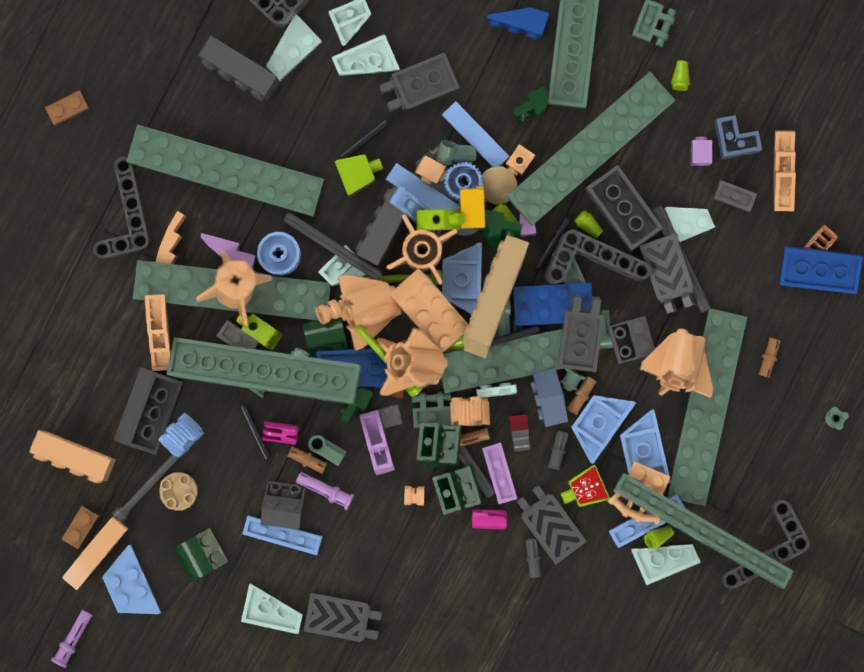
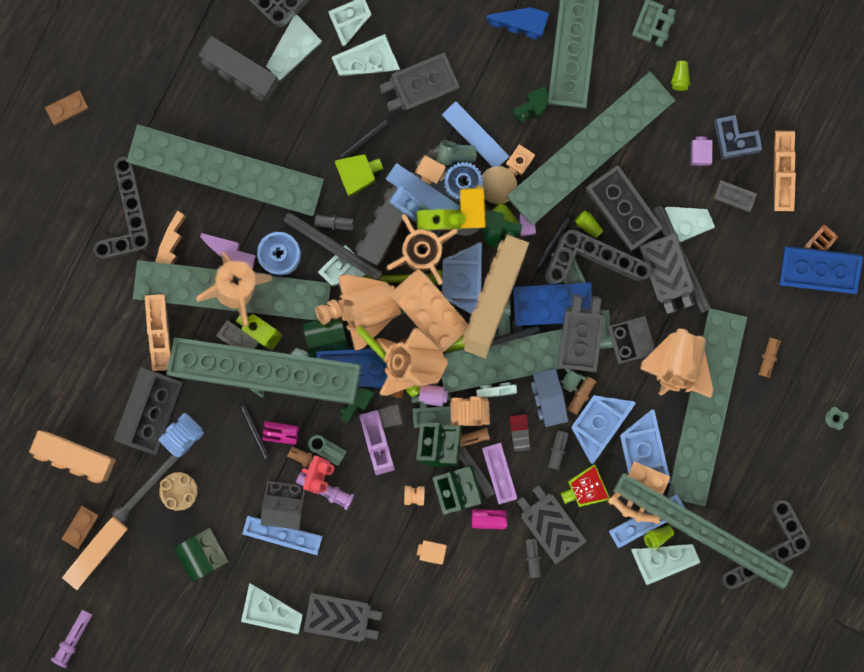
(129, 585): light blue wing -> none
(316, 475): none -> coral hips
(334, 222): none -> dark grey axle
(431, 552): none -> light nougat brick
(433, 395): none -> lavender brick

